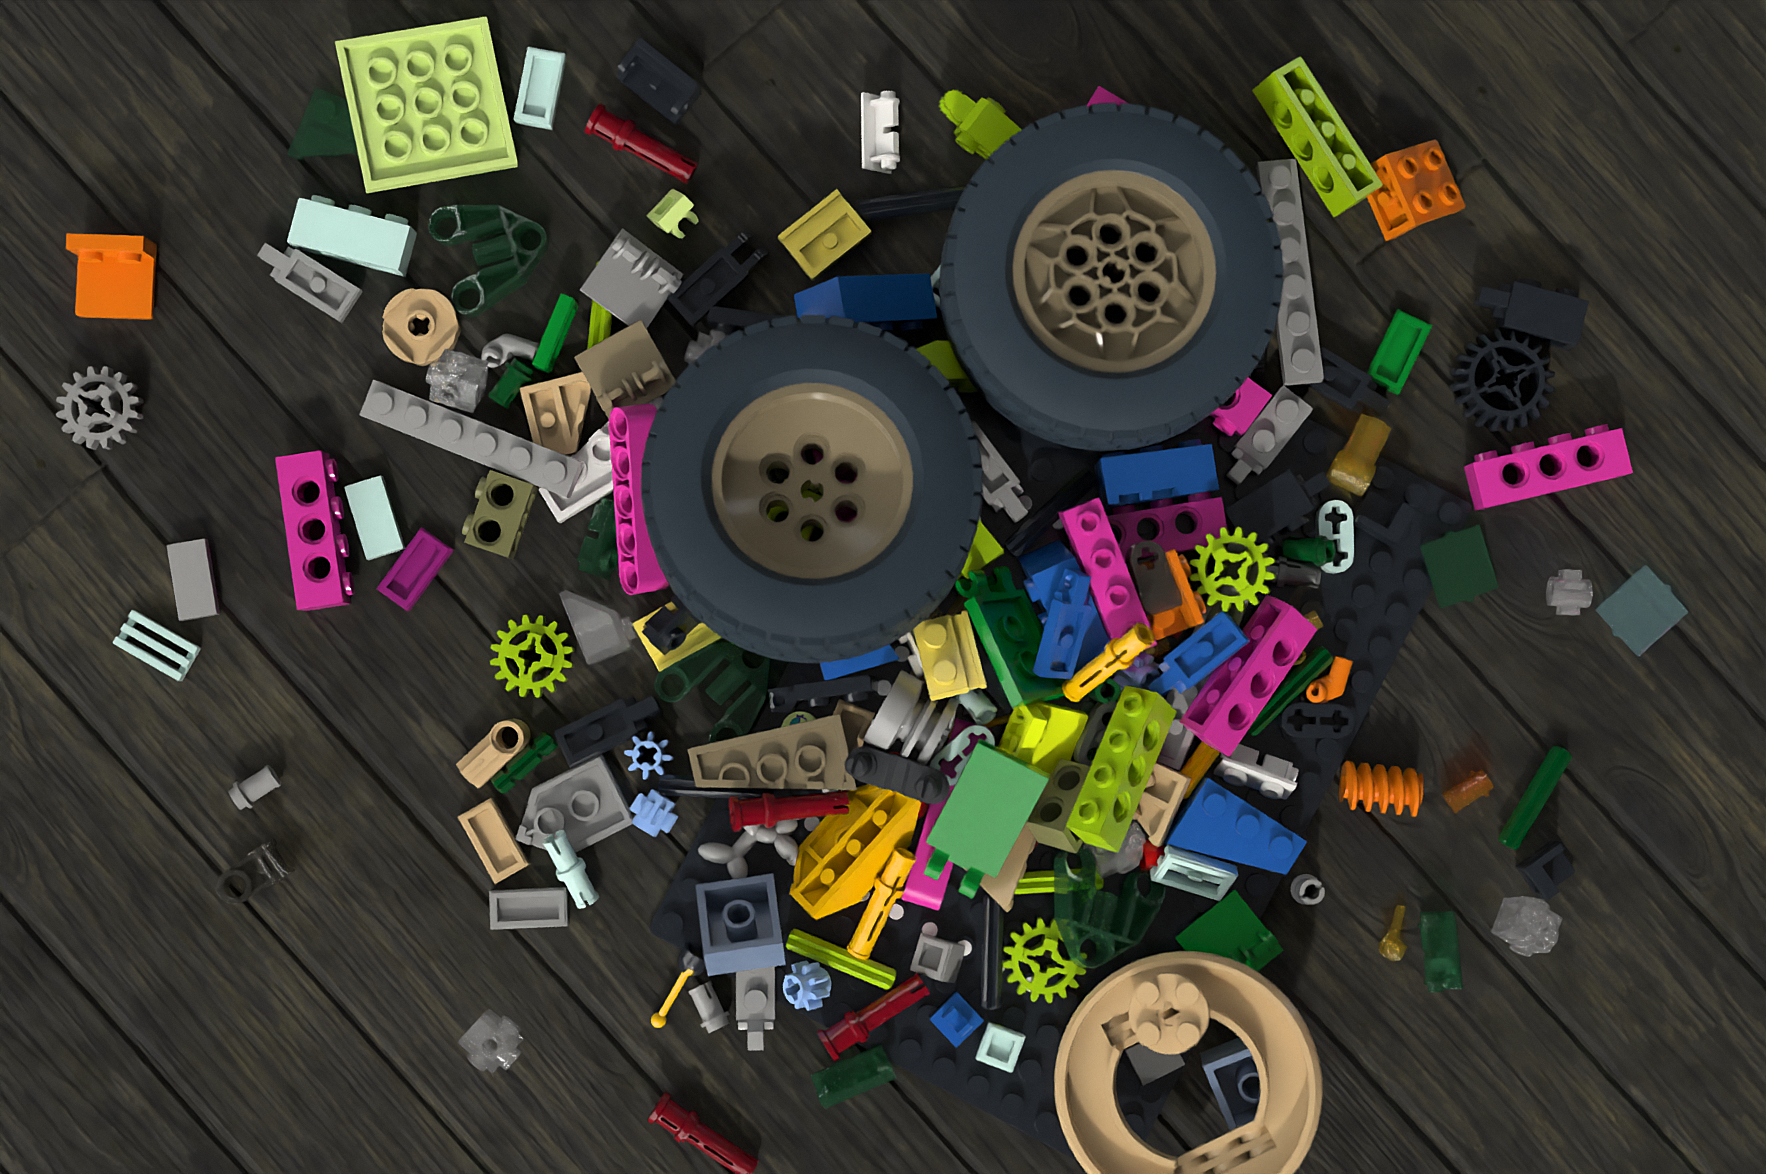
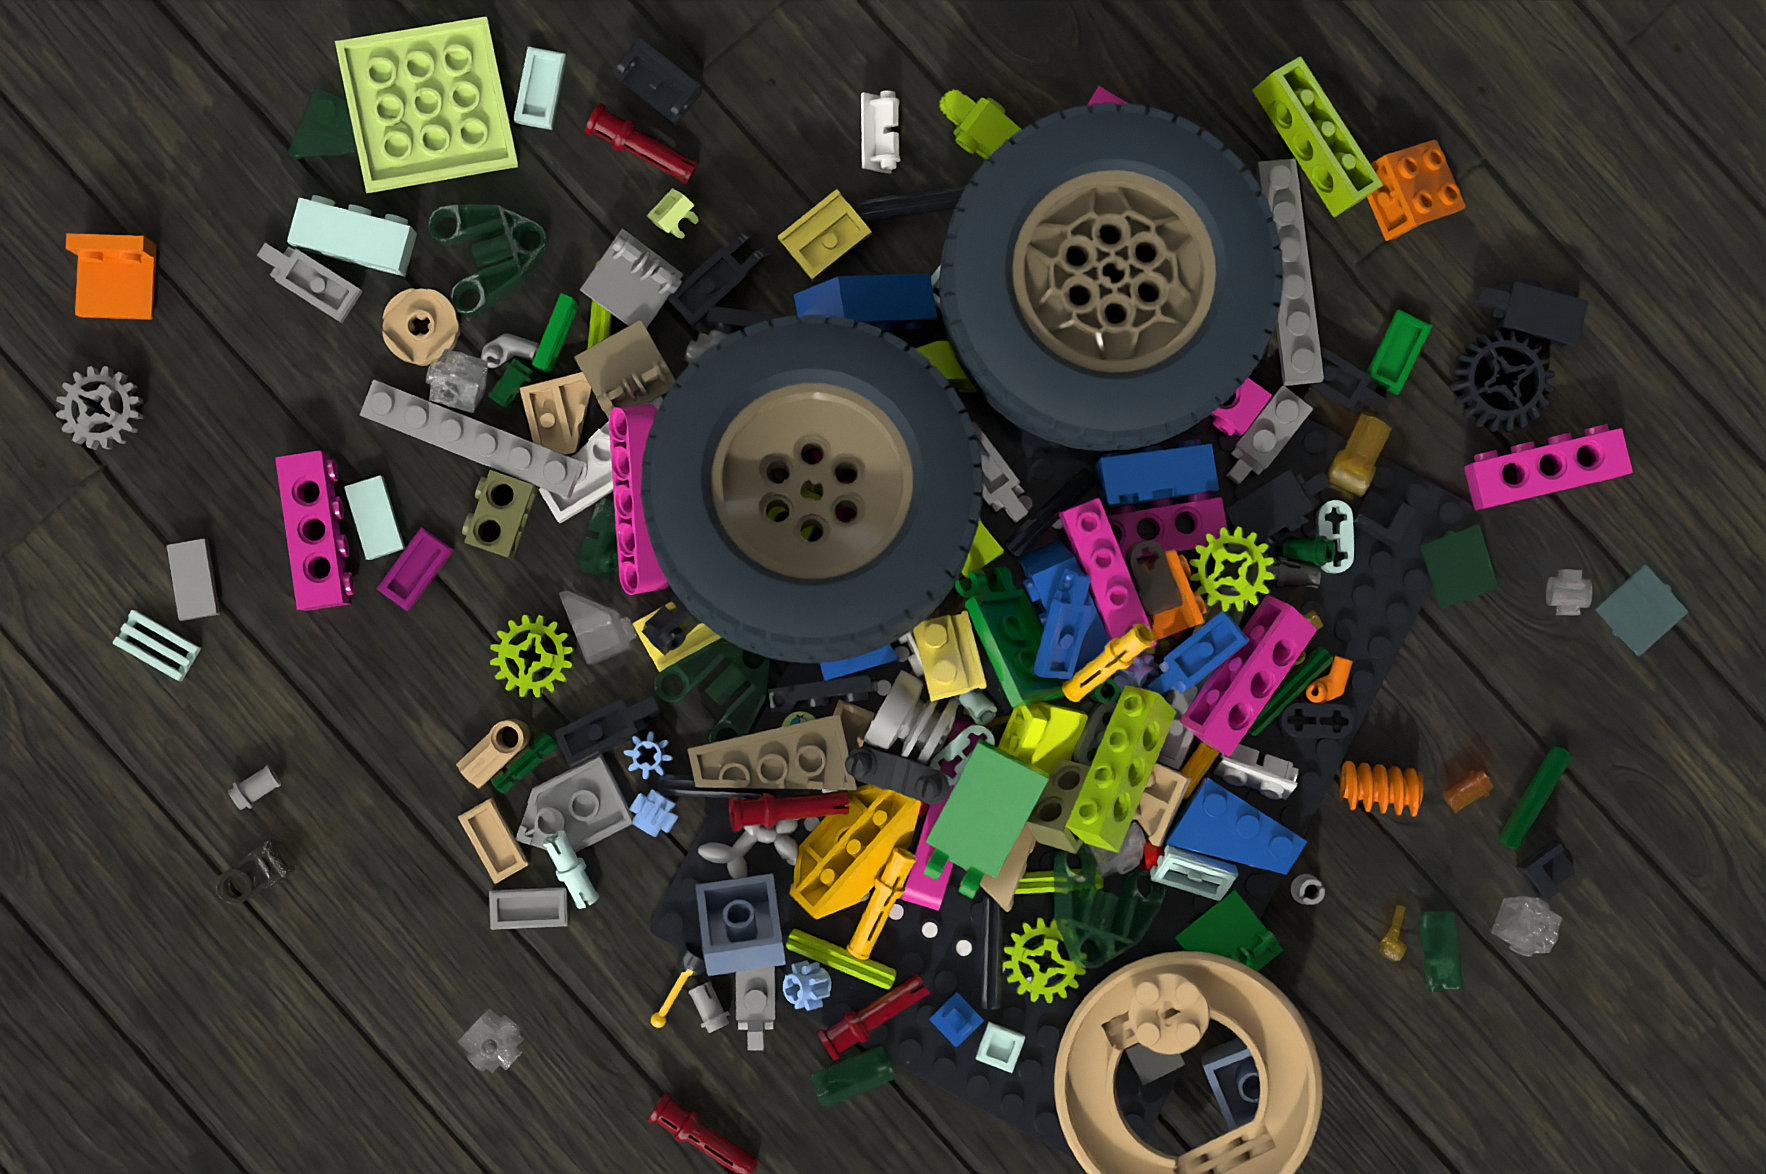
(937, 958): light grey slope -> none

